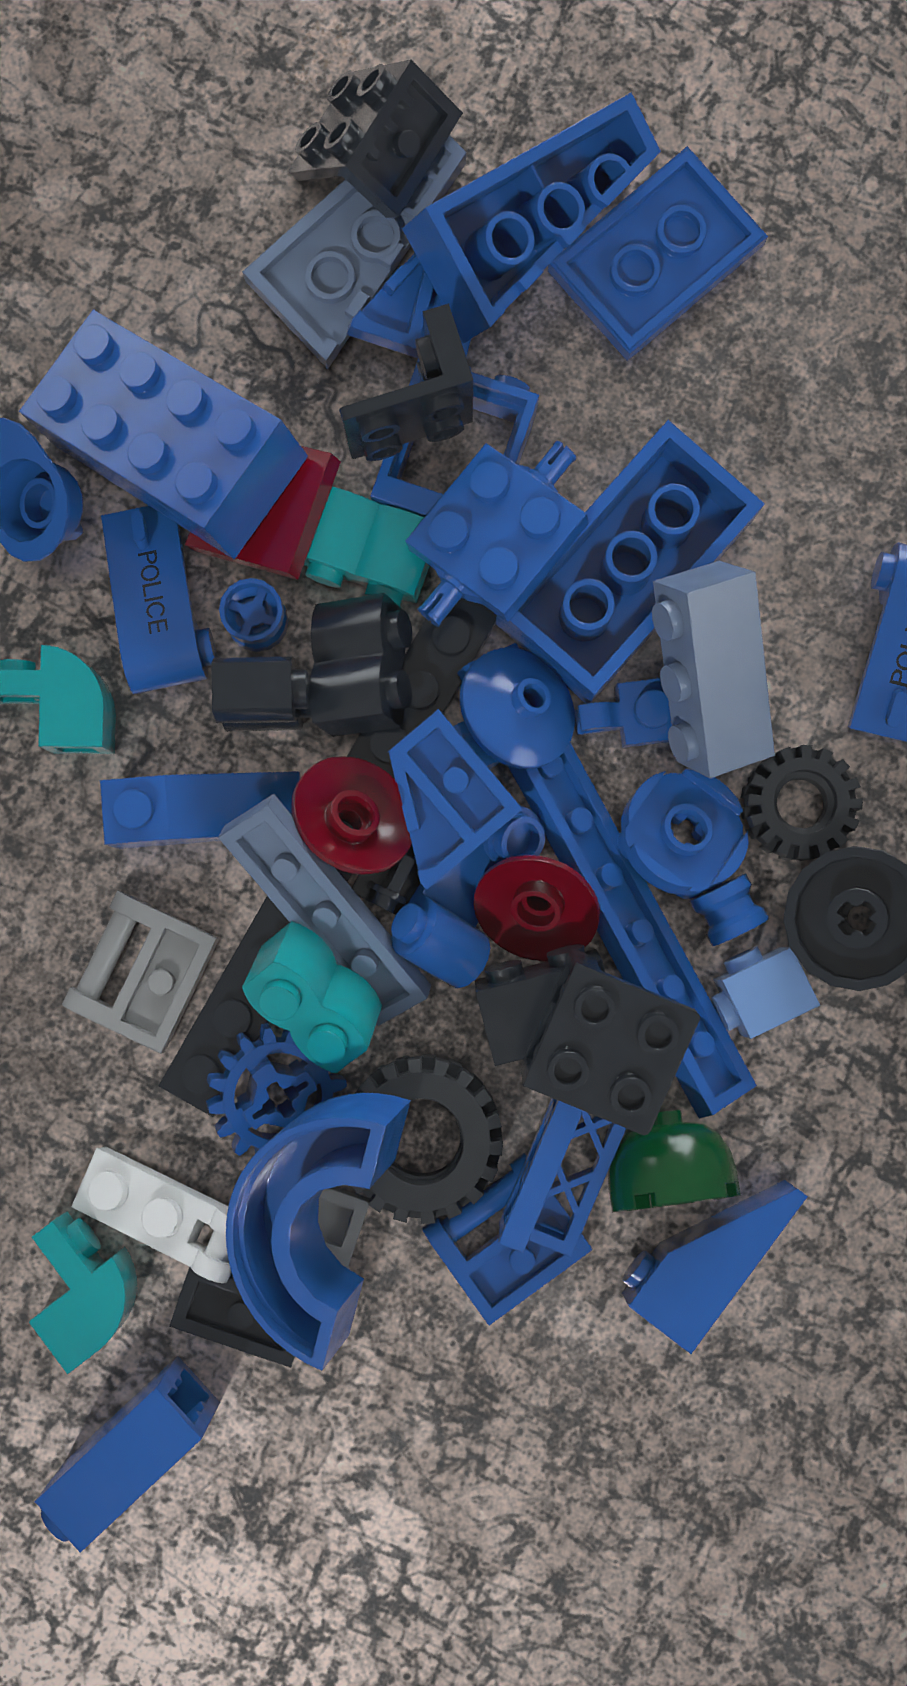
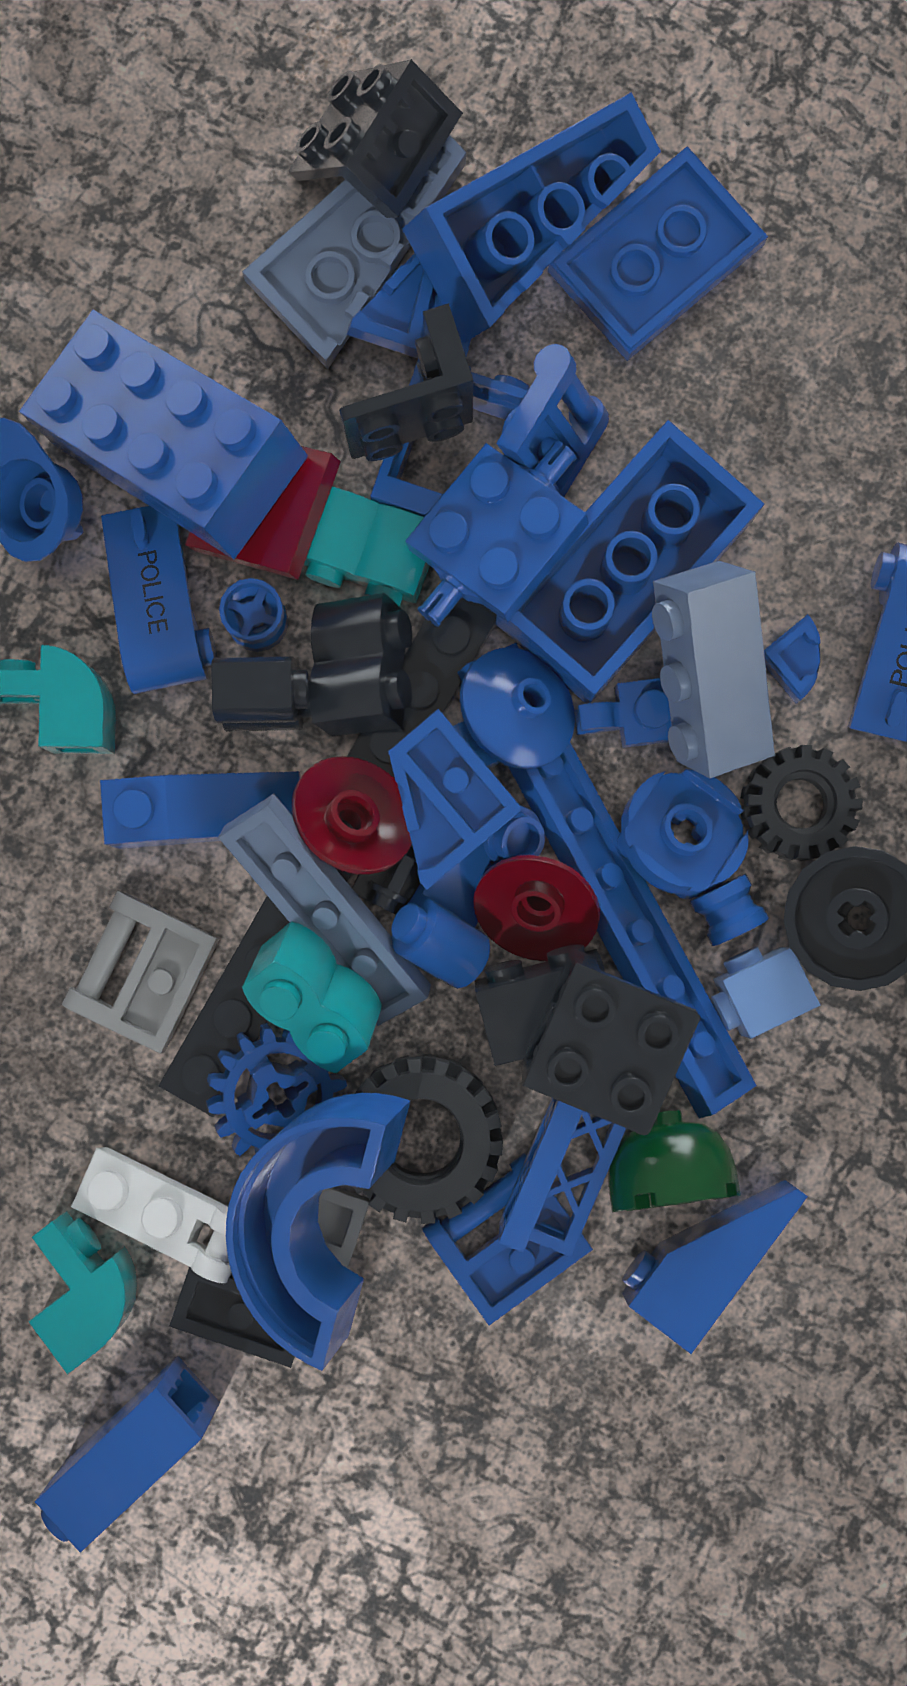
(539, 422): none -> blue plate
(795, 658): none -> blue tile

